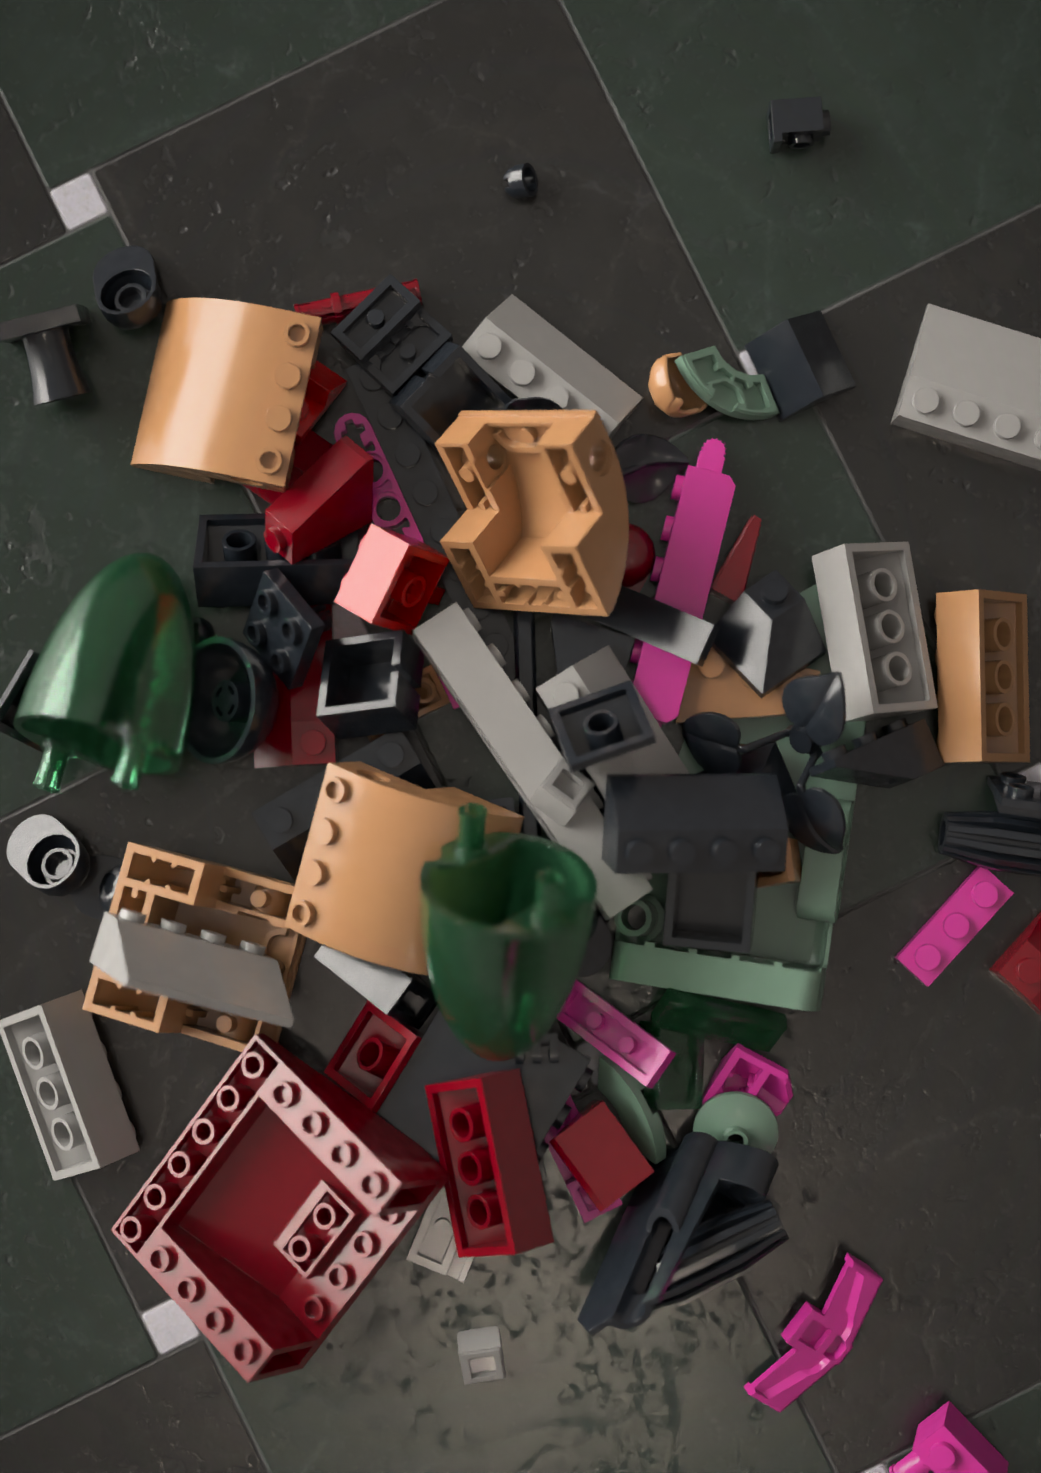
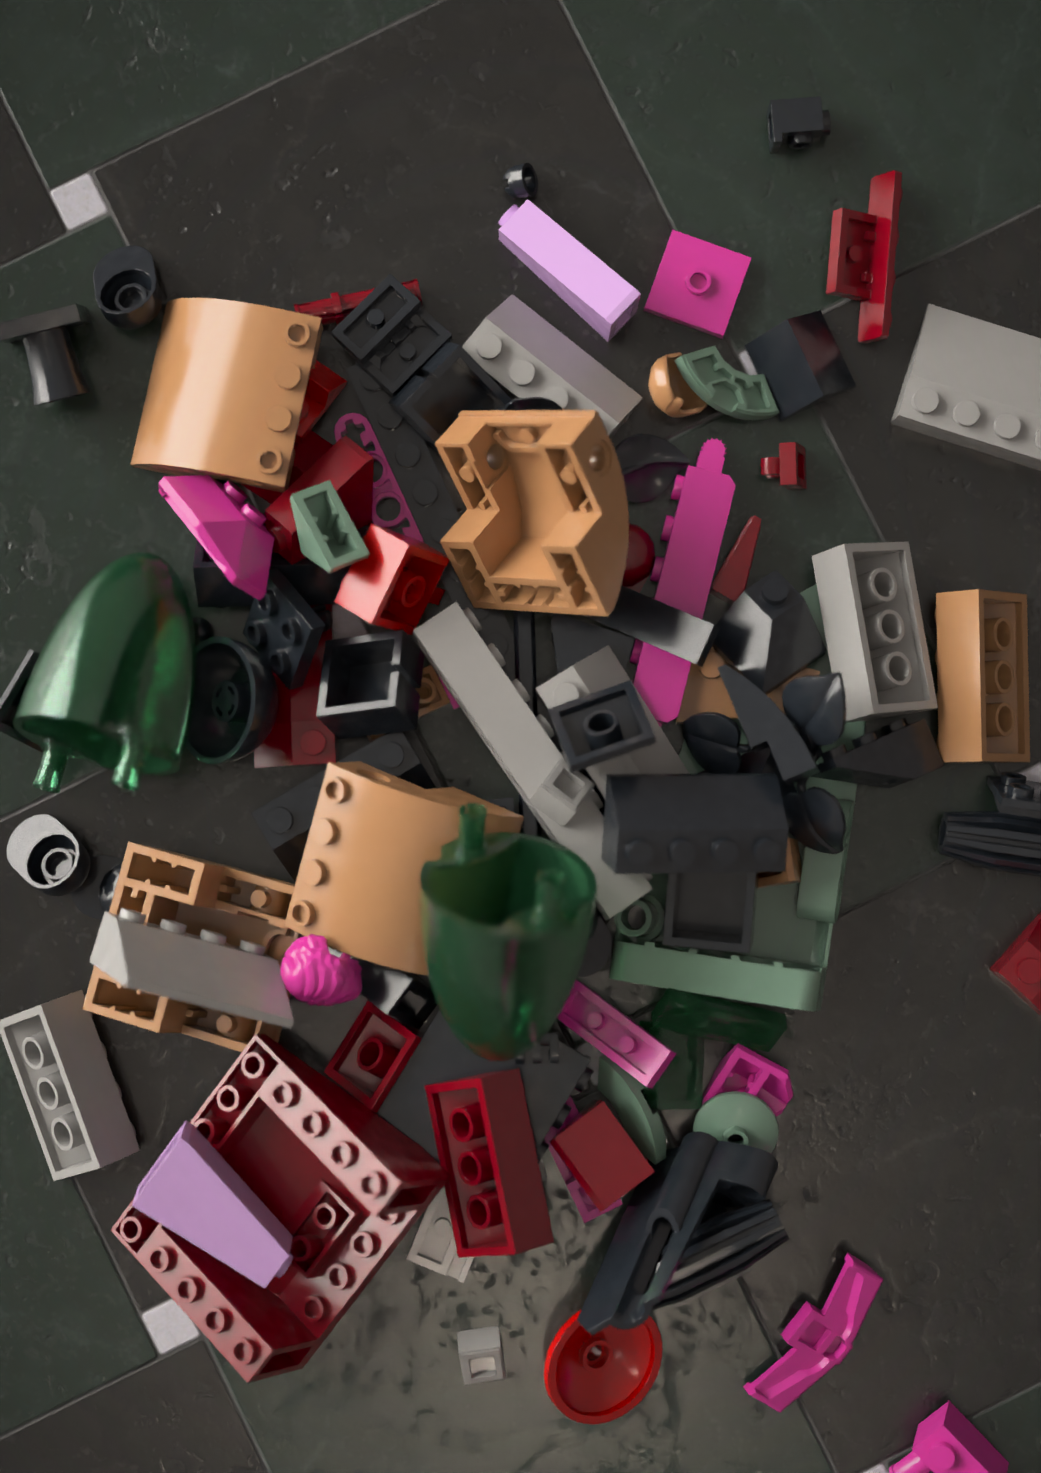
(214, 1208): none -> lavender slope
(224, 527): none -> dark pink wedge
(319, 976): none -> dark pink hair
(326, 528): none -> sand green slope
(569, 269): none -> lavender slope
(609, 1378): none -> red dish
(697, 284): none -> dark pink plate
(768, 727): none -> black slope
(788, 467): none -> dark red tile
(865, 254): none -> dark red bracket
(954, 925): dark pink plate -> none

